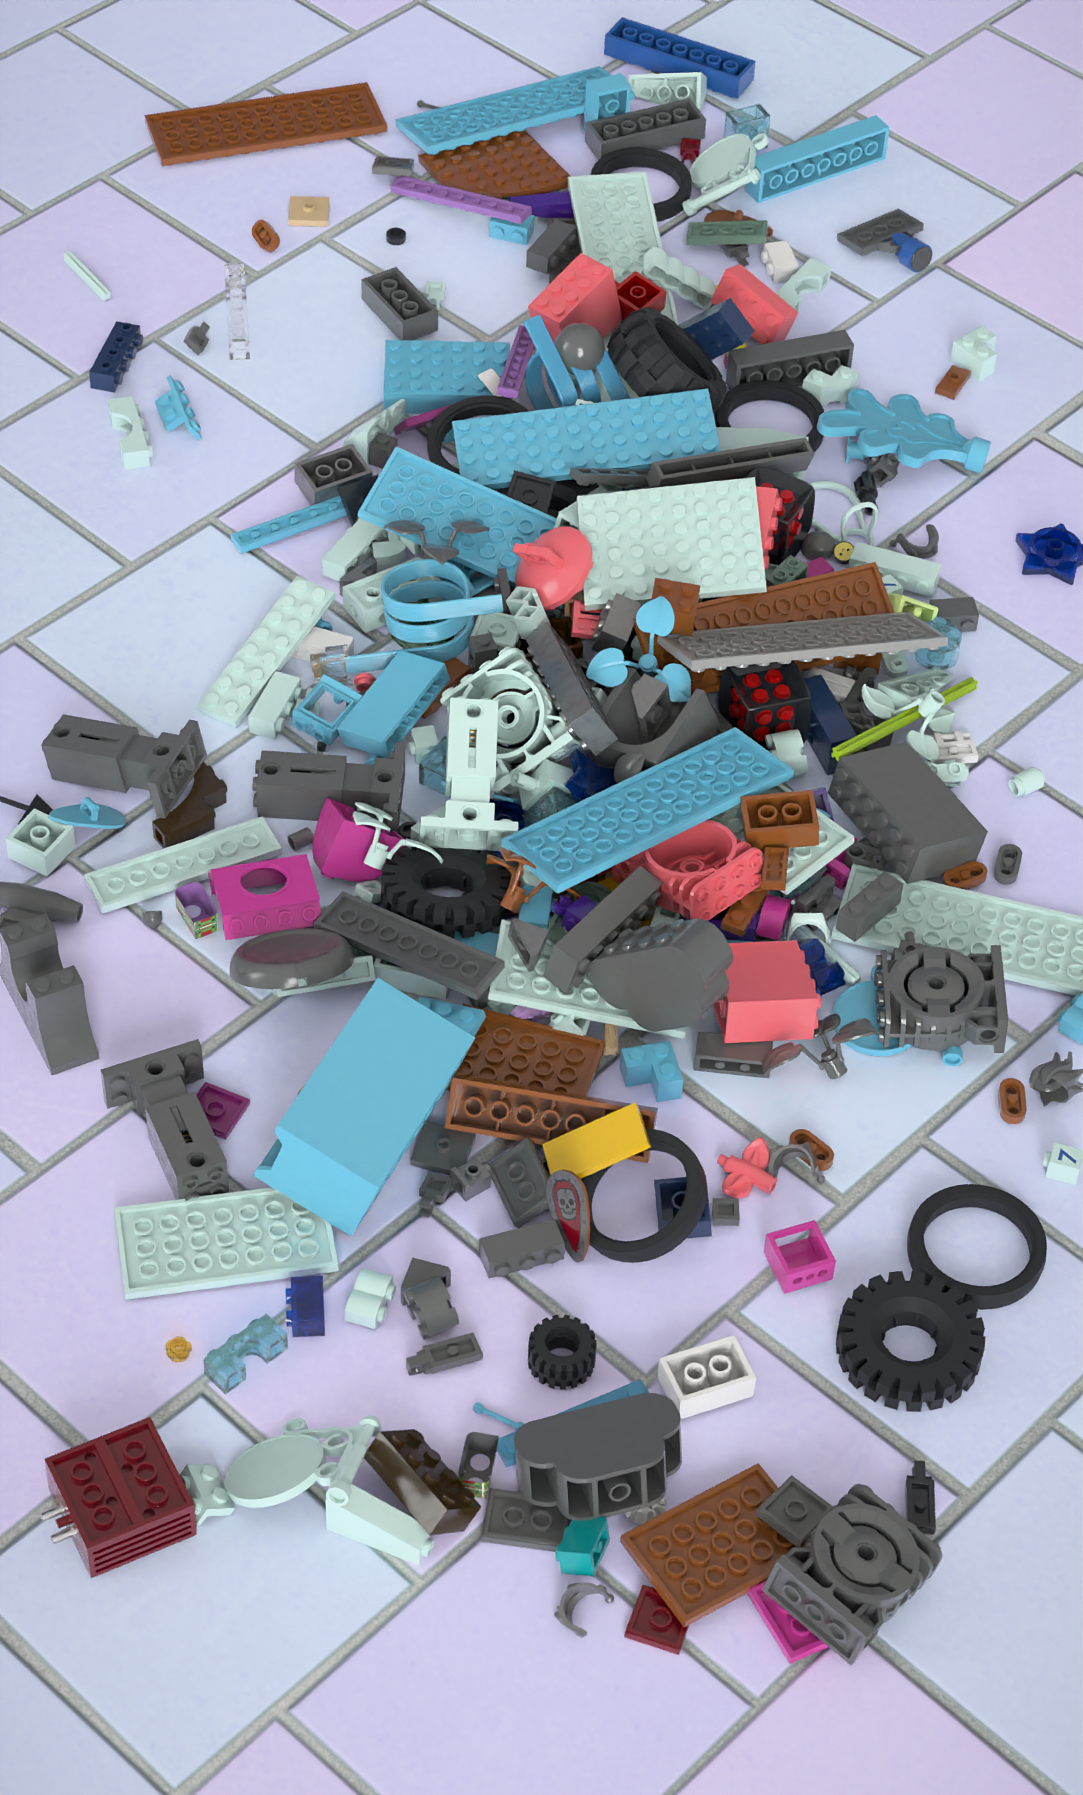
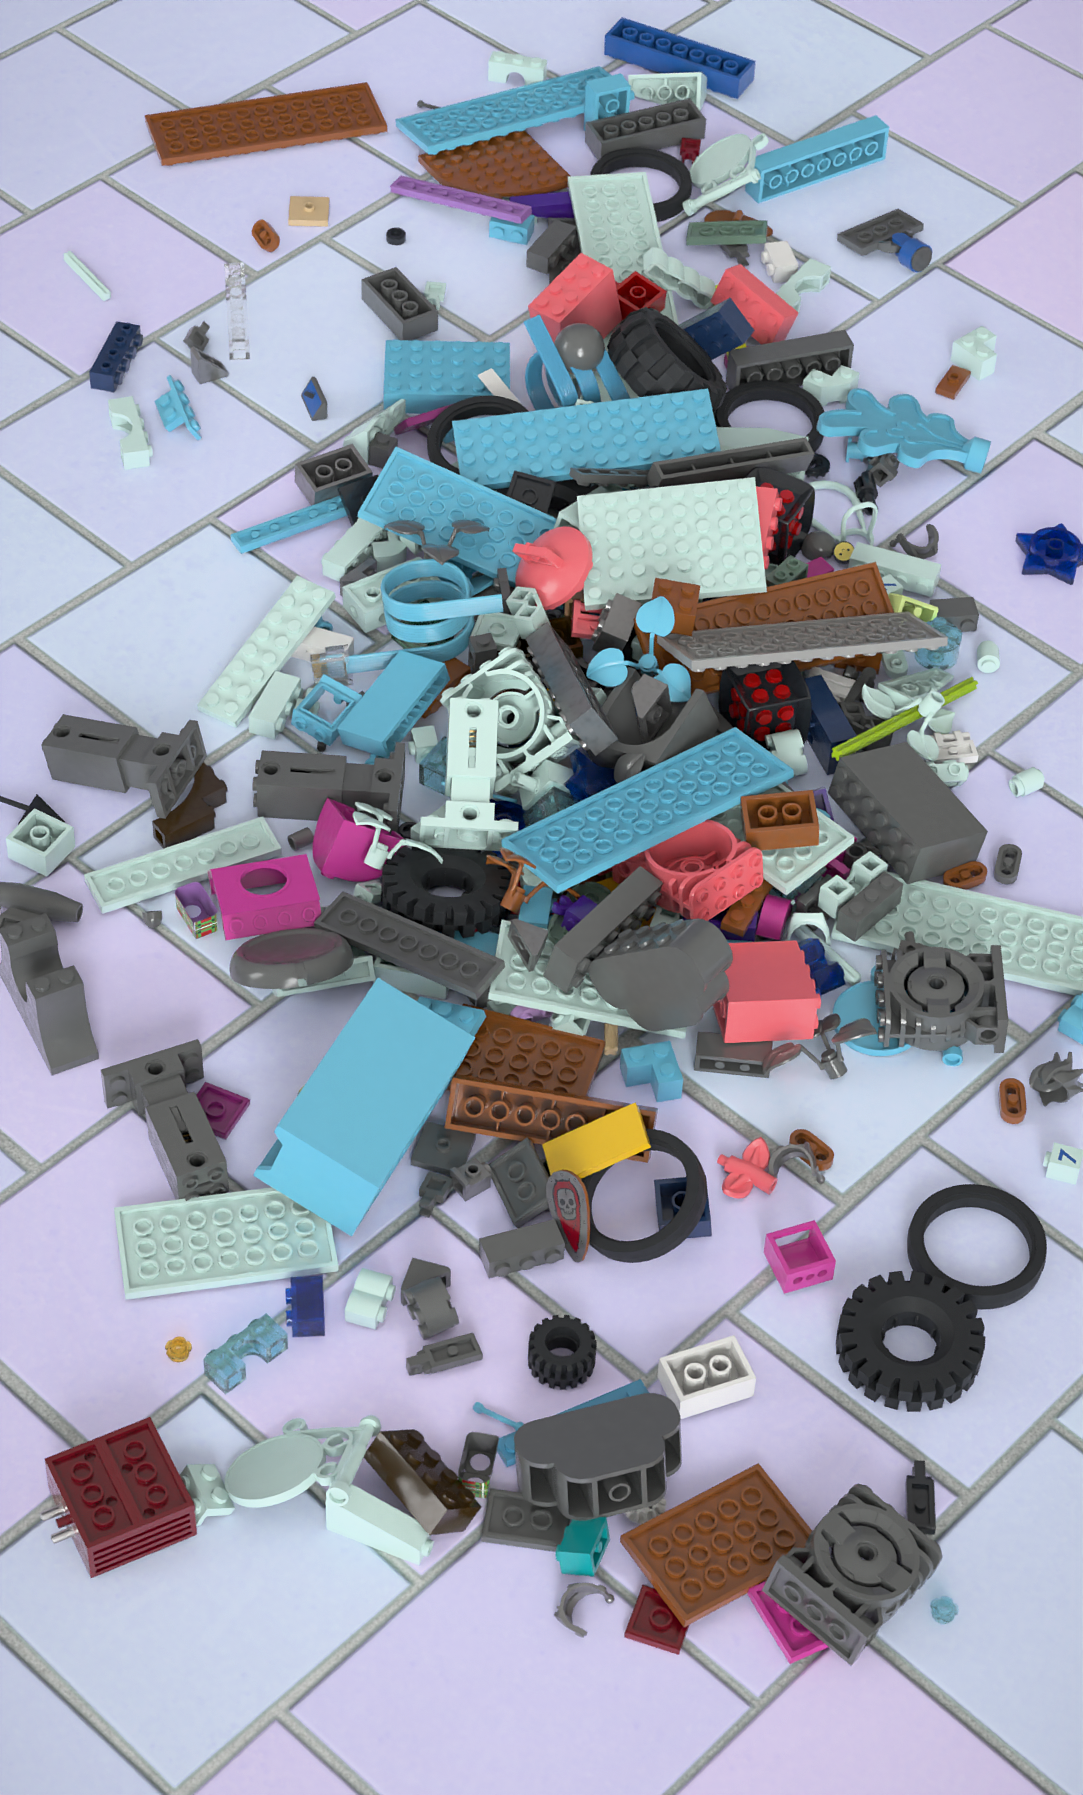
(88, 815): medium azure shield -> none
(205, 367): none -> flat silver slope
(315, 400): none -> slope
(364, 681): coral plate -> none
(393, 166): dark grey plate -> none
(502, 64): none -> light aqua arch
(516, 365): medium lavender plate -> none
(725, 1211): dark grey plate -> none
(748, 121): clear light blue brick -> none
(774, 868): dark orange plate -> none
(793, 1511): dark grey plate -> none
(821, 468): none -> black gear
(839, 892): none -> light aqua arch
(944, 1616): none -> clear light blue plate
(988, 657): none -> light aqua brick

